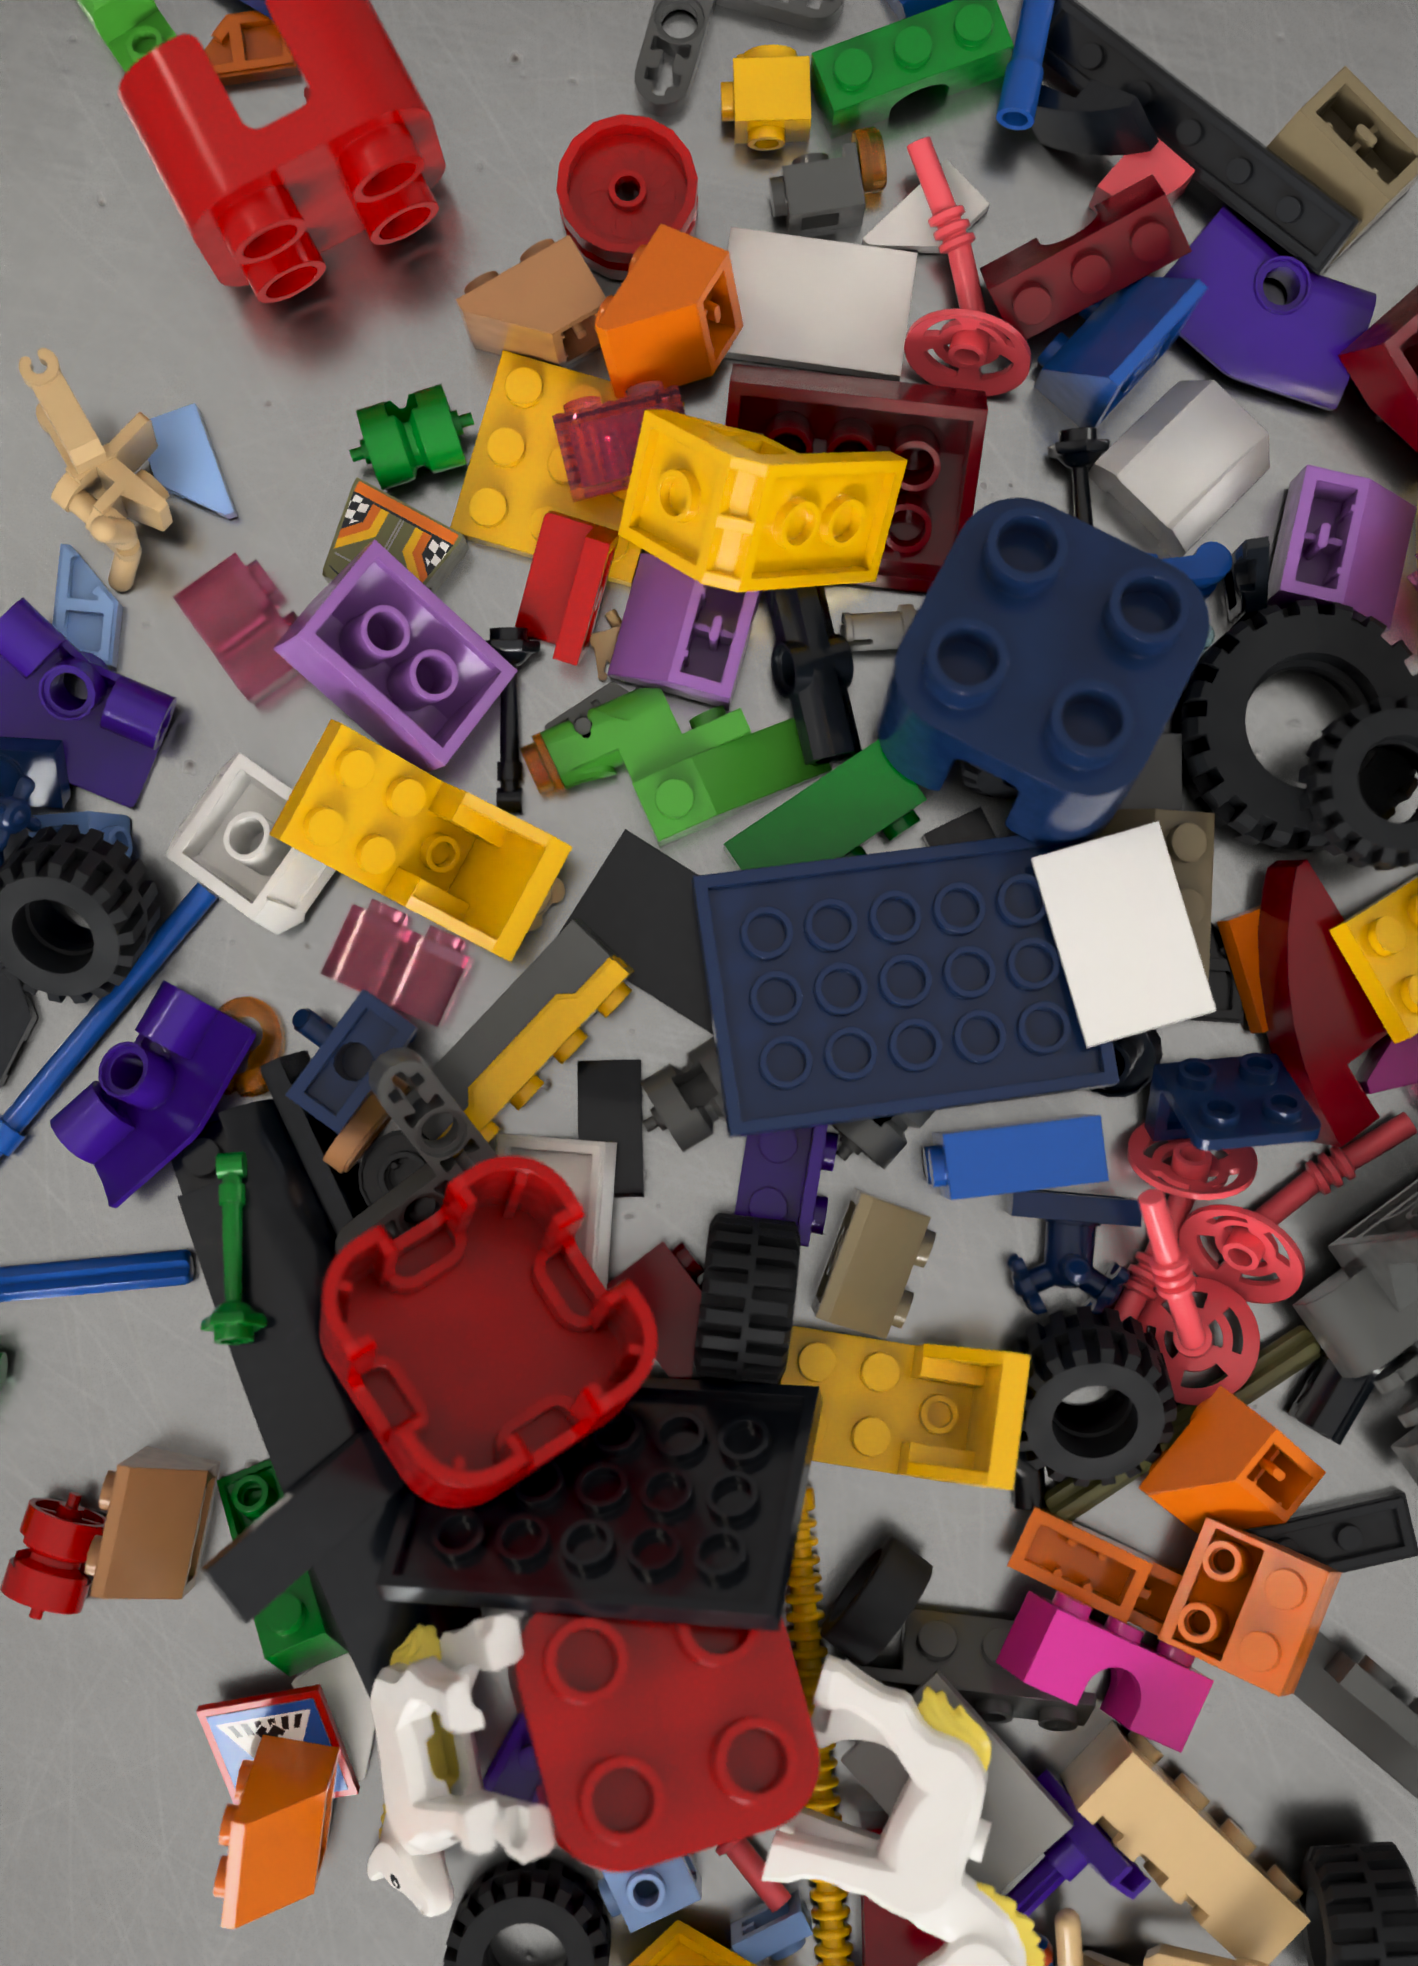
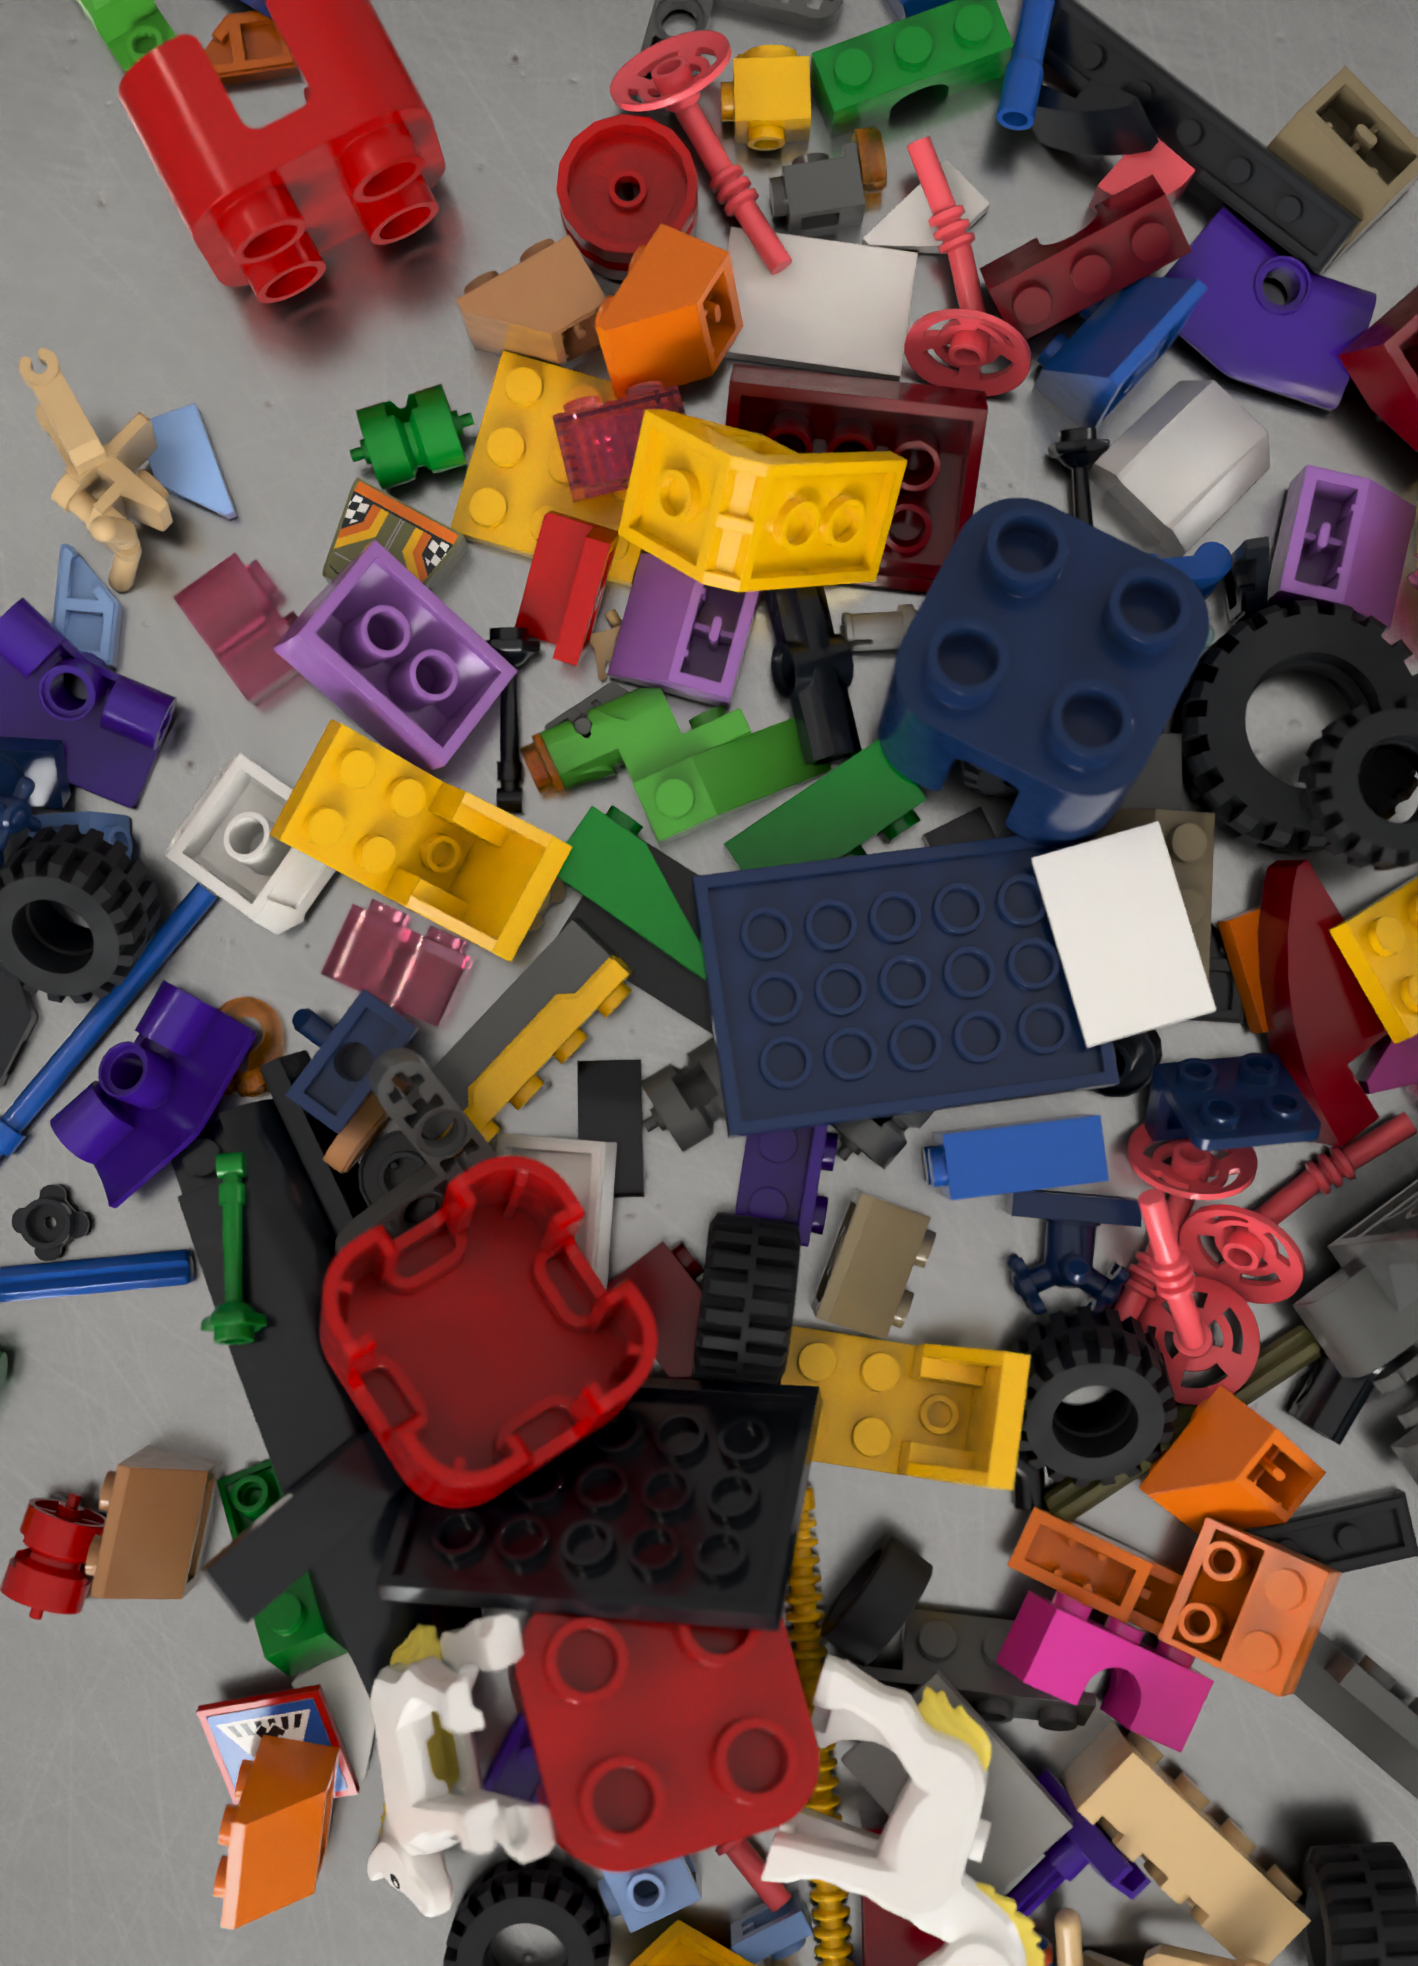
(31, 1222): none -> black plate
(624, 880): none -> green slope
(679, 91): none -> coral dish

